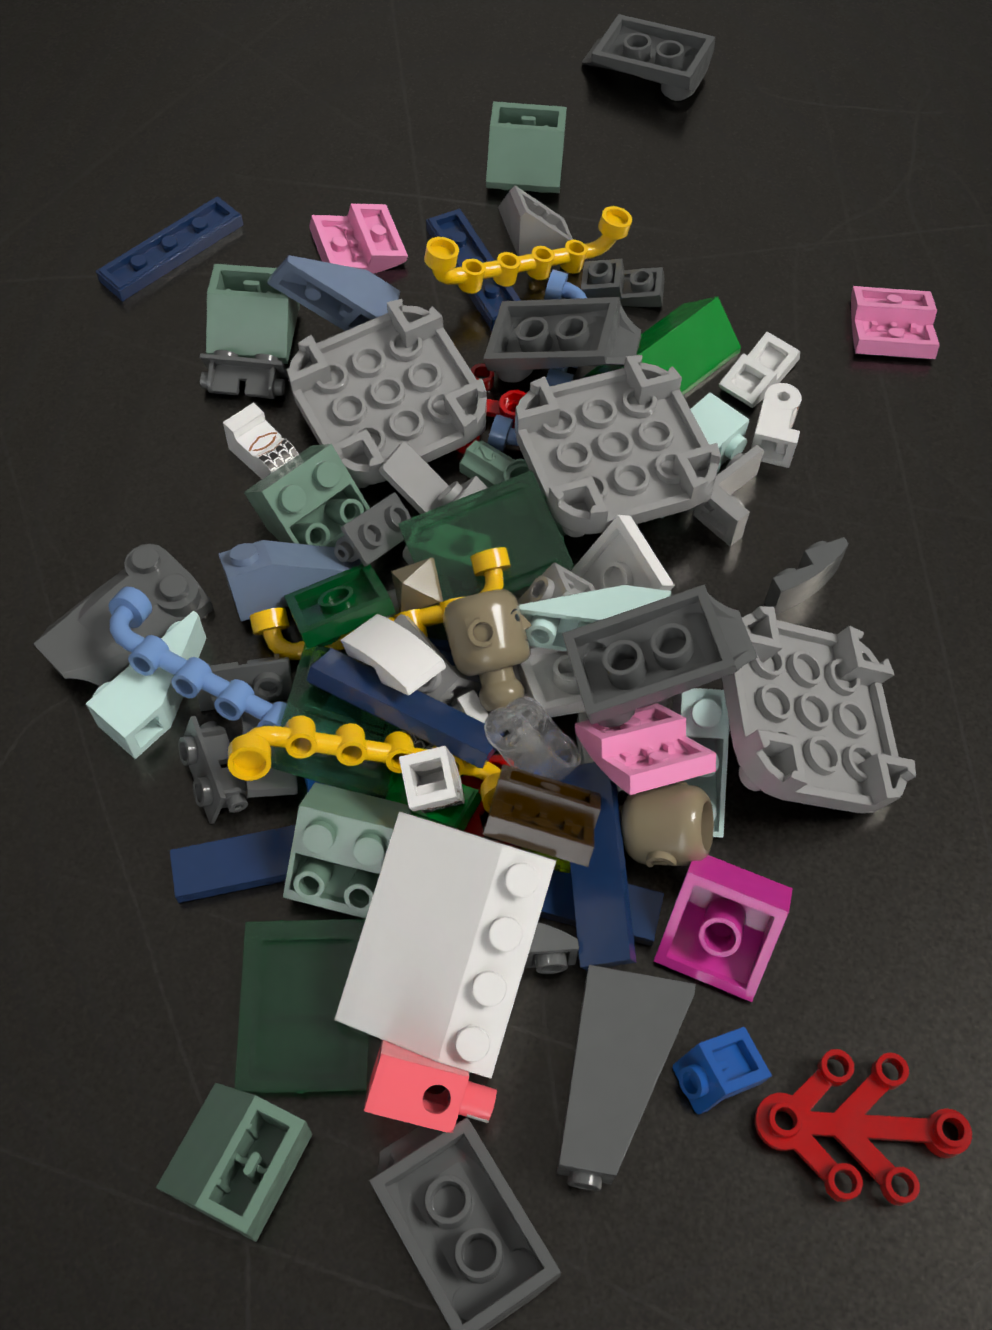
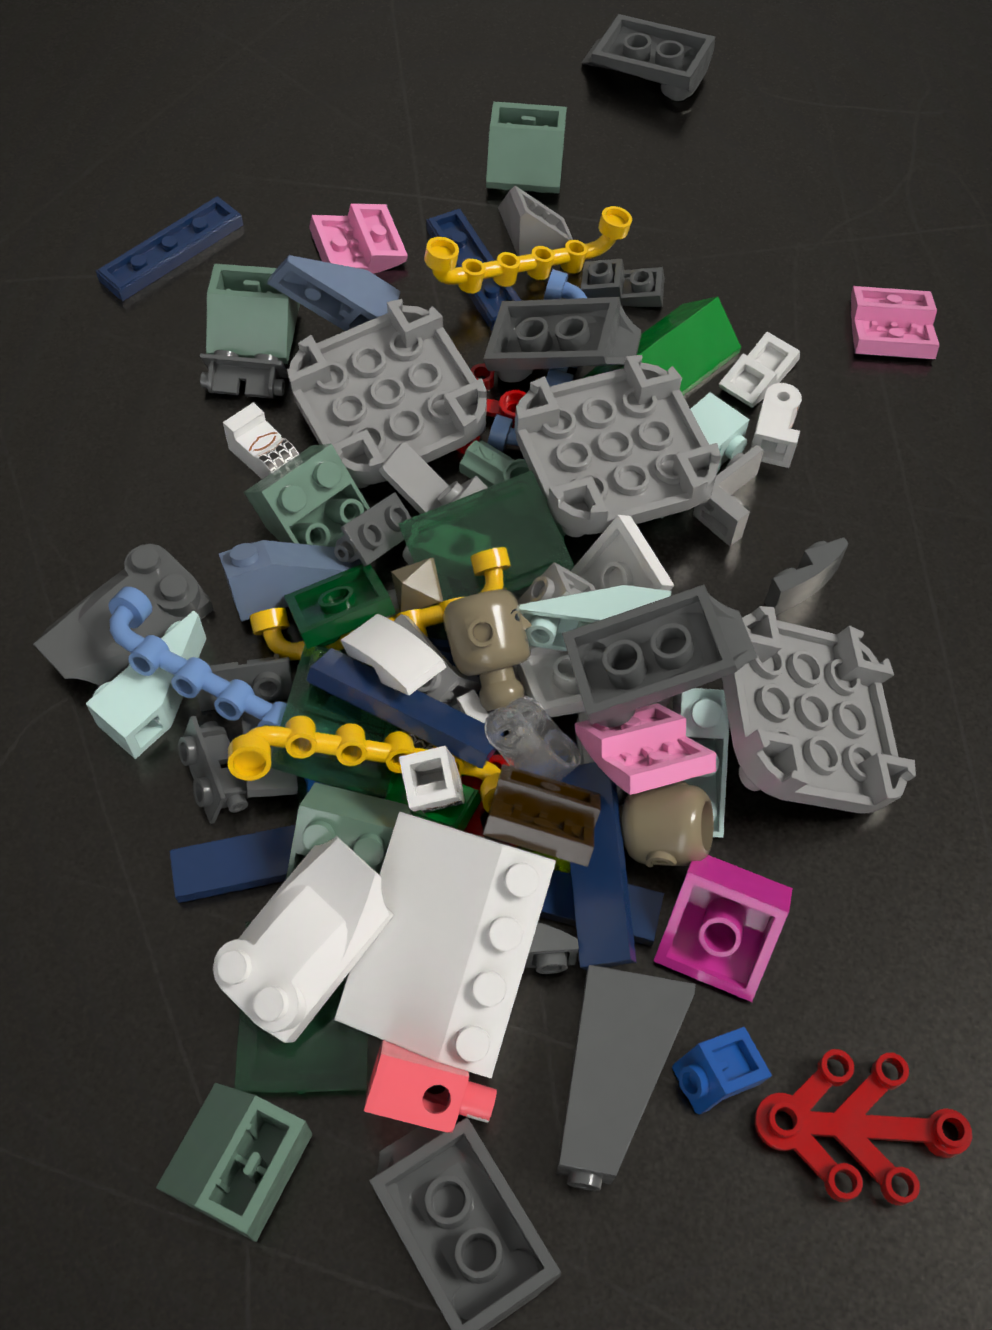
(304, 940): none -> white slope

